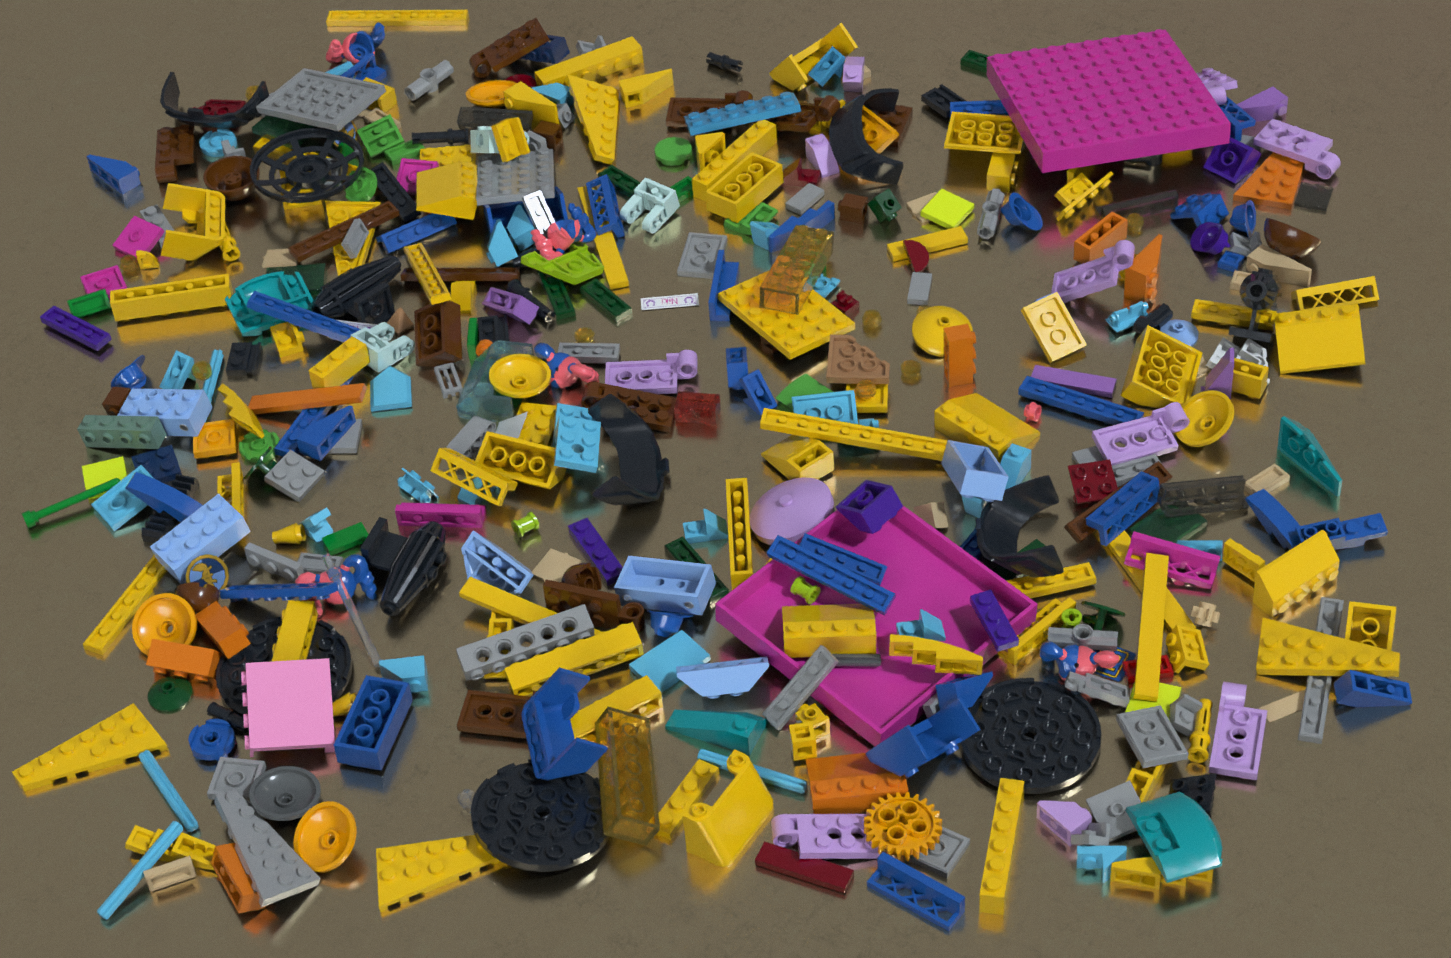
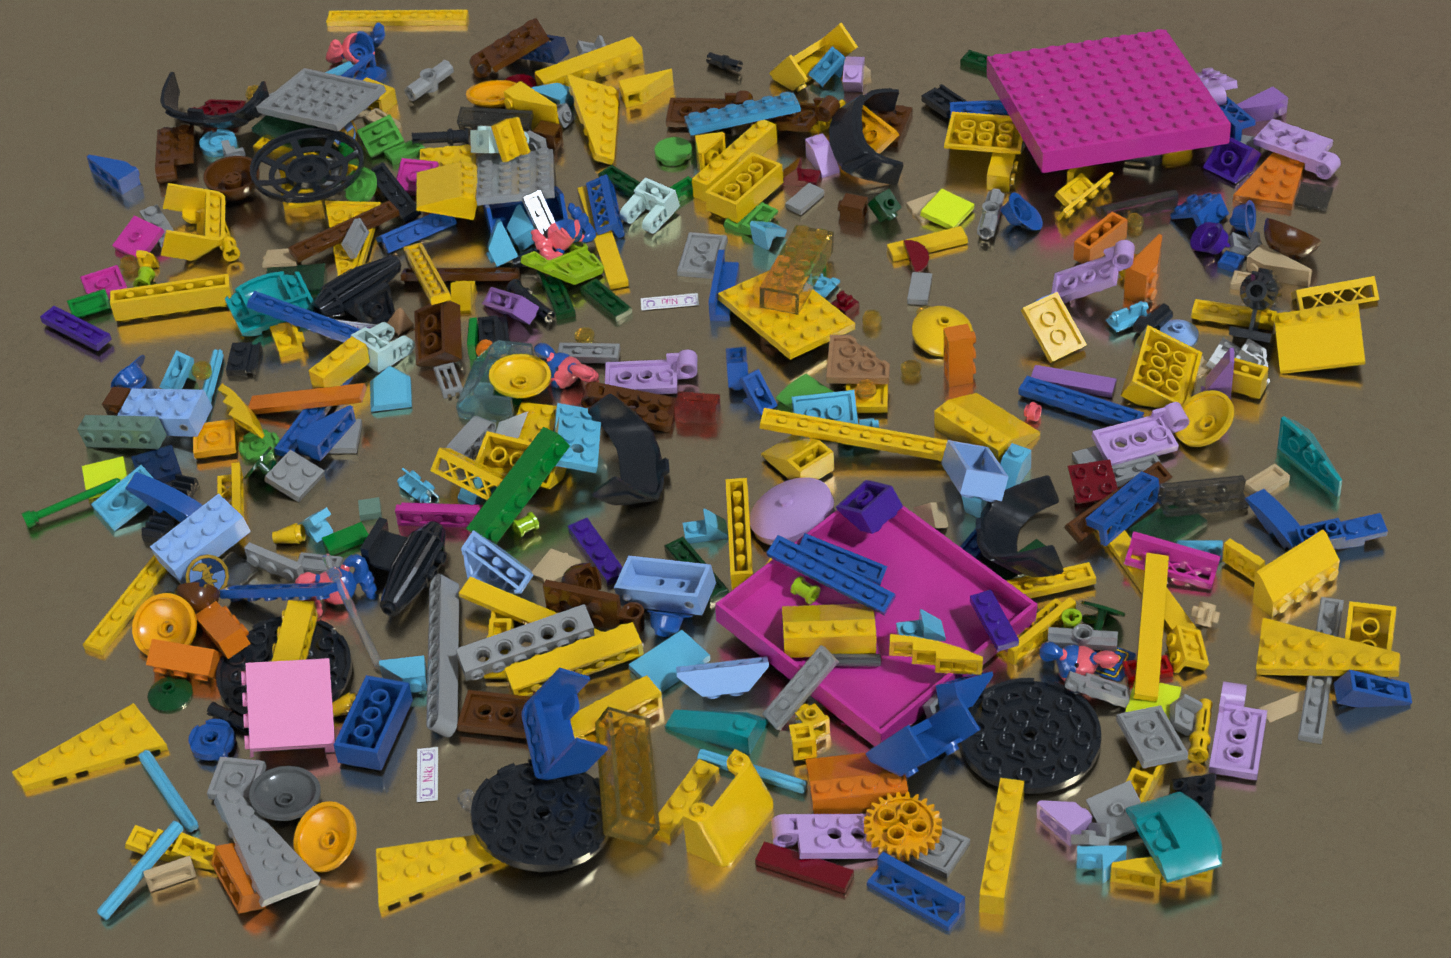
(145, 276): none -> lime bush
(369, 509): none -> sand green tile
(427, 774): none -> white sticker
(442, 656): none -> light grey beam
(519, 485): none -> green brick
(810, 218): blue slope -> none

